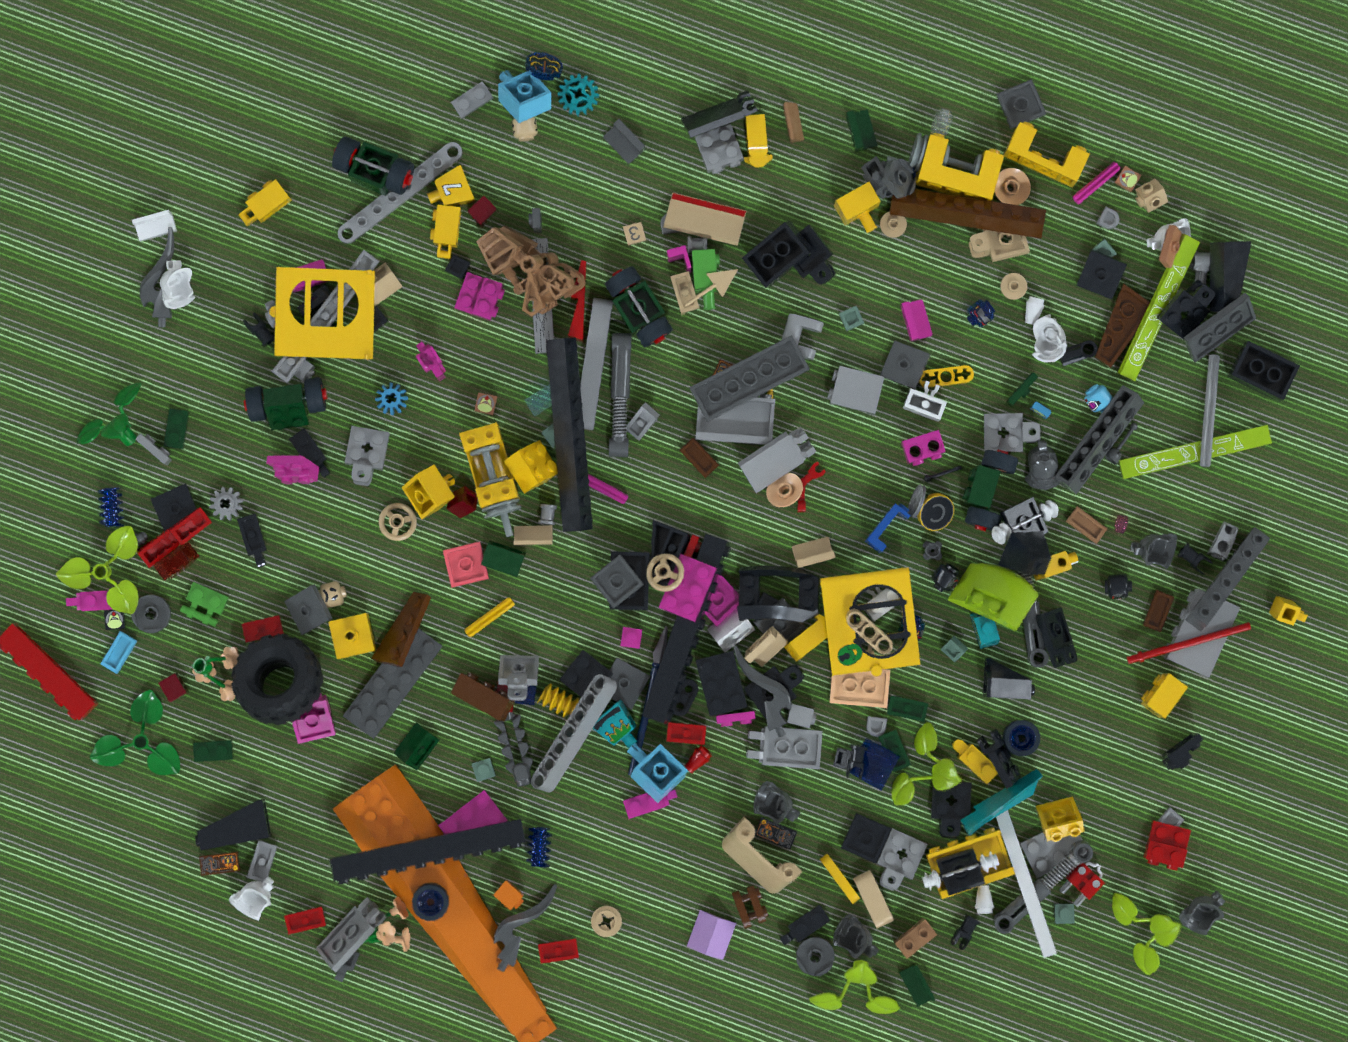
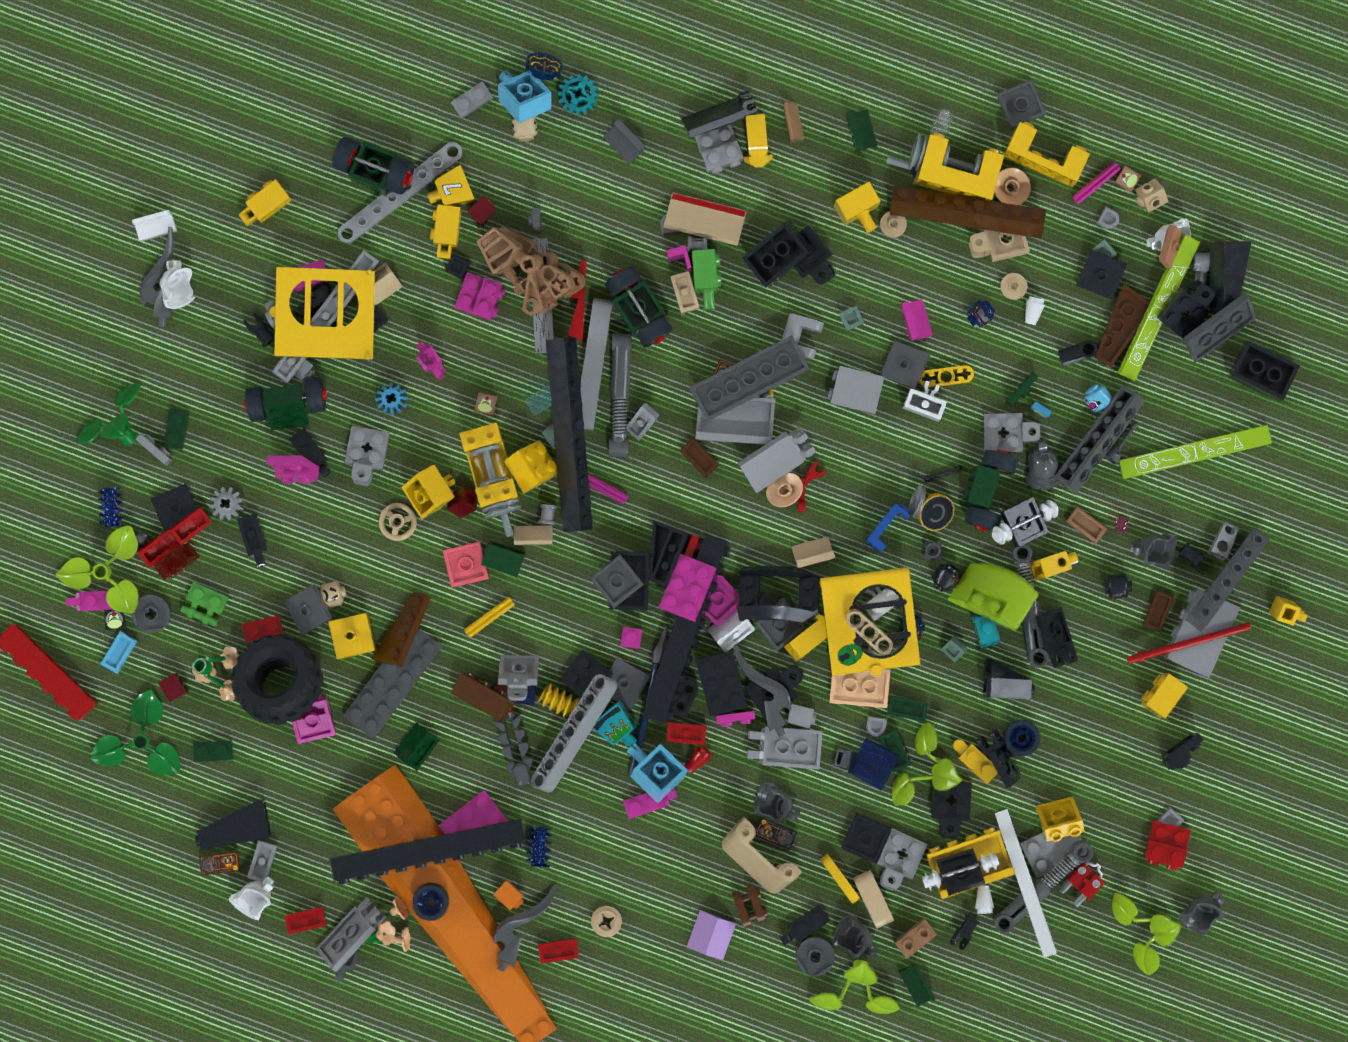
(483, 770): sand green plate -> none
(634, 233): tan tile -> none
(658, 571): tan piece -> none
(720, 280): tan piece -> none
(766, 647): tan panel -> none
(856, 759): black piece -> none
(874, 172): dark grey brick -> none
(899, 178): dark grey plate -> none
(921, 443): dark pink brick -> none
(1001, 802): teal wedge -> none
(1026, 553): black slope -> none
(1050, 340): white helmet -> none
(1064, 913): sand green plate -> none
(1209, 410): light grey axle -> none

